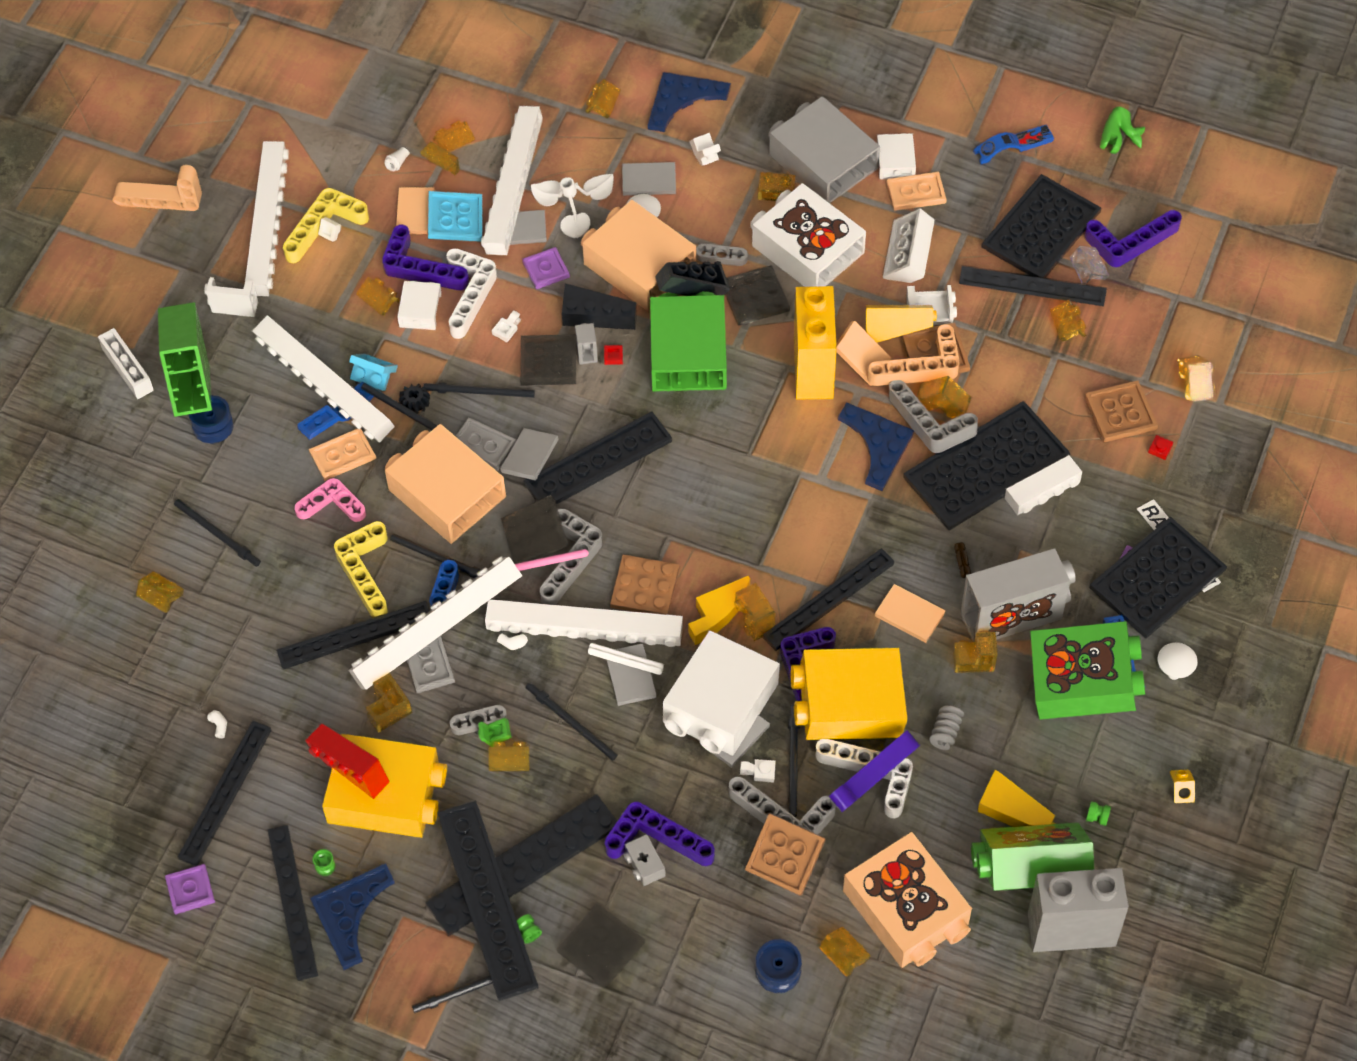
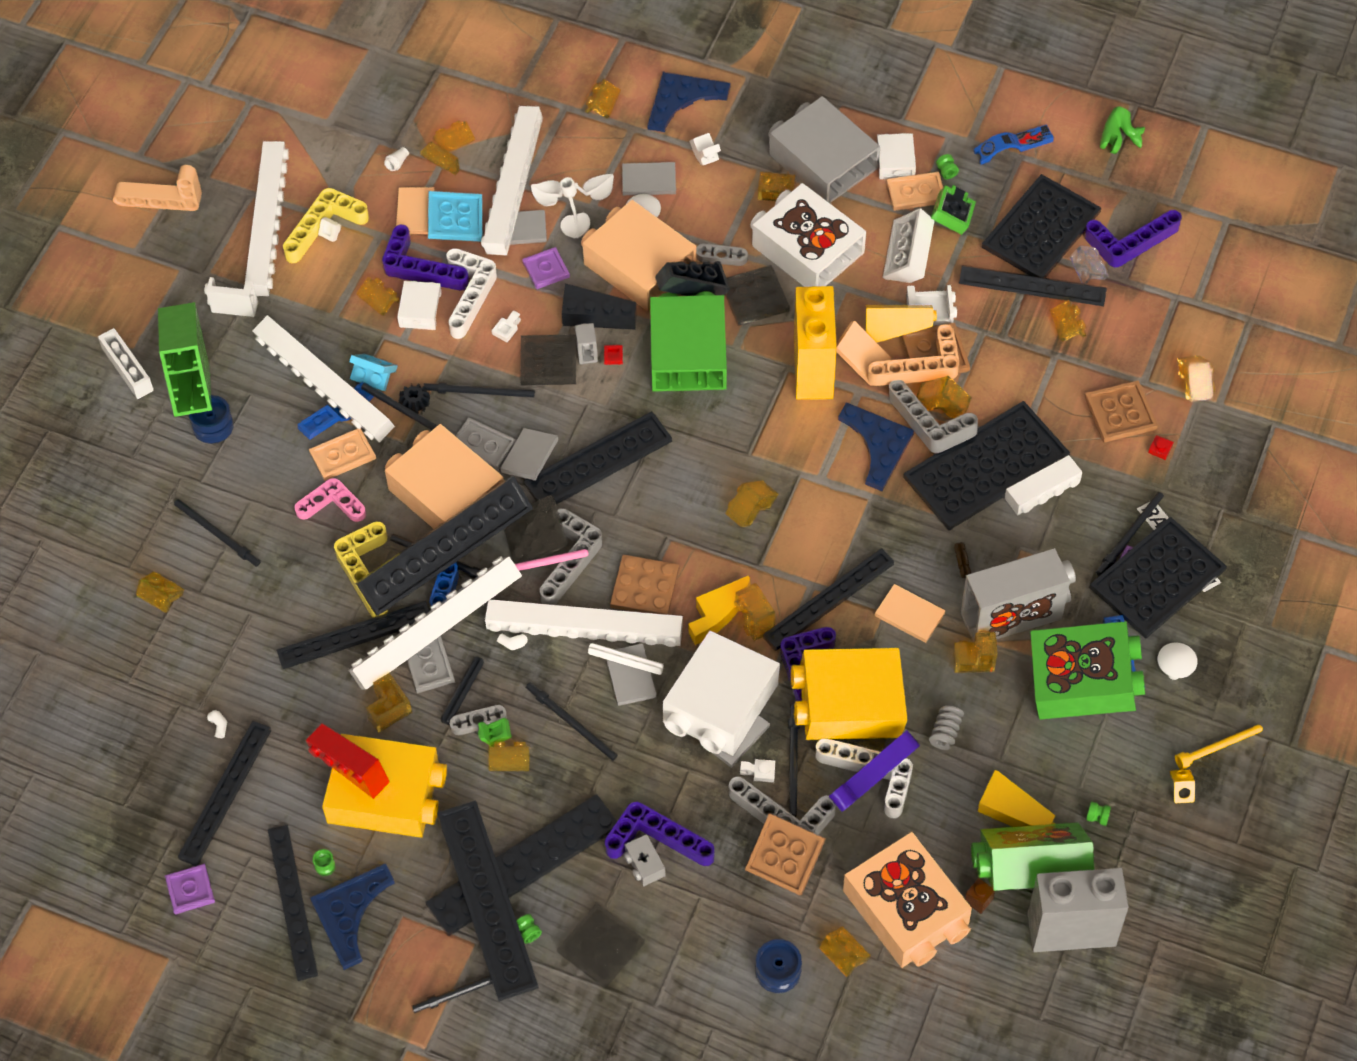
(444, 545): none -> black plate
(462, 690): none -> black axle
(749, 501): none -> clear yellow brick
(947, 166): none -> bright green wheel
(953, 209): none -> piece
(980, 895): none -> reddish brown brick
(1110, 558): none -> black bar
(1184, 759): none -> yellow piece

